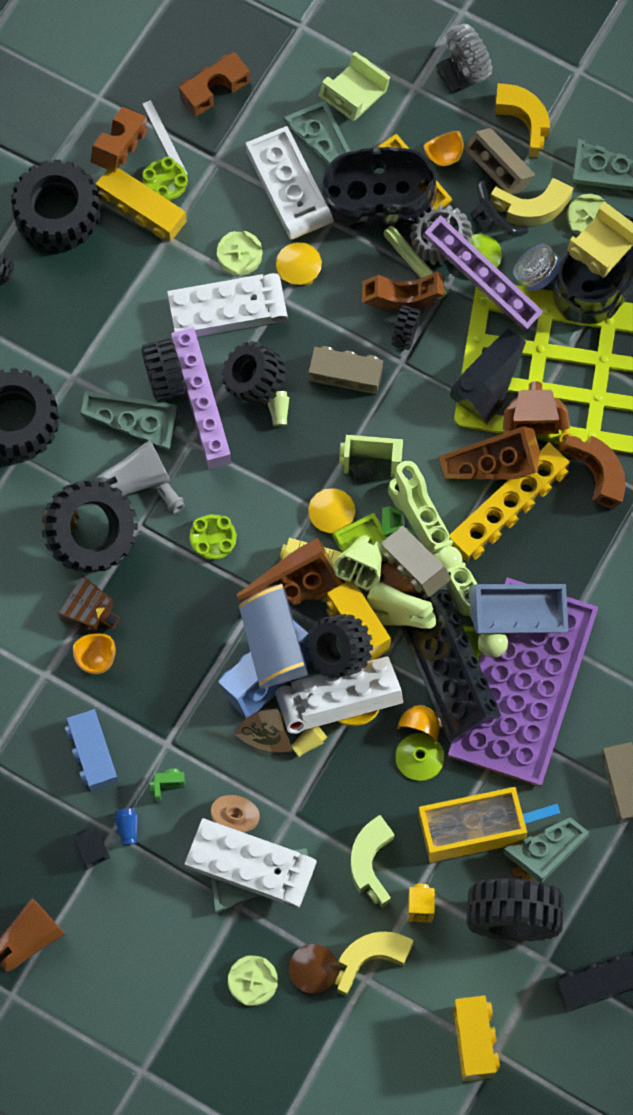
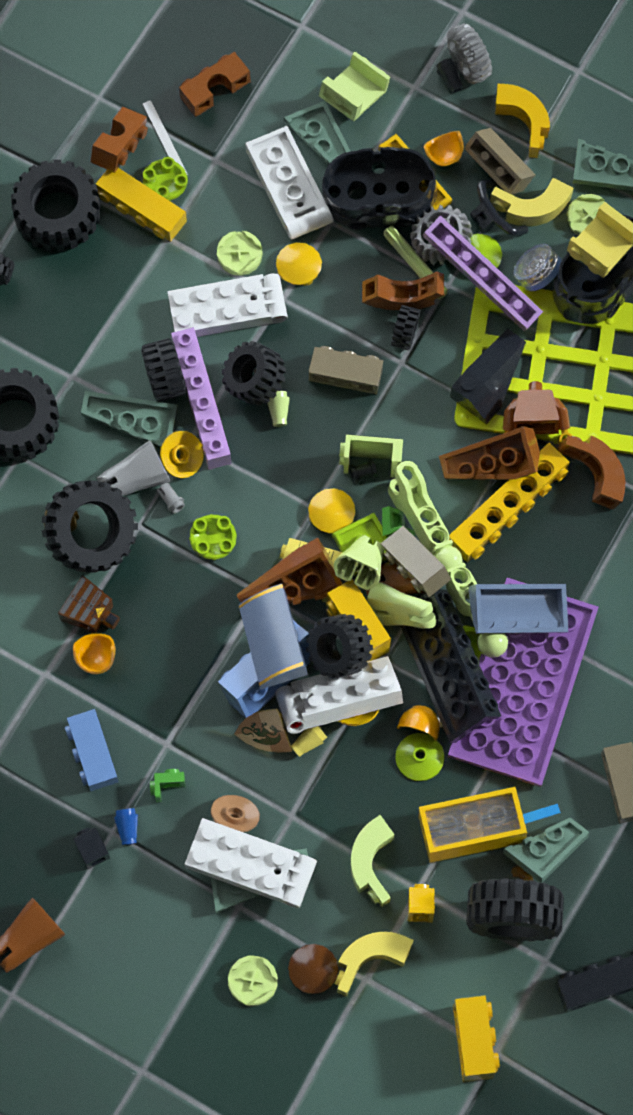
(190, 454): none -> yellow dish

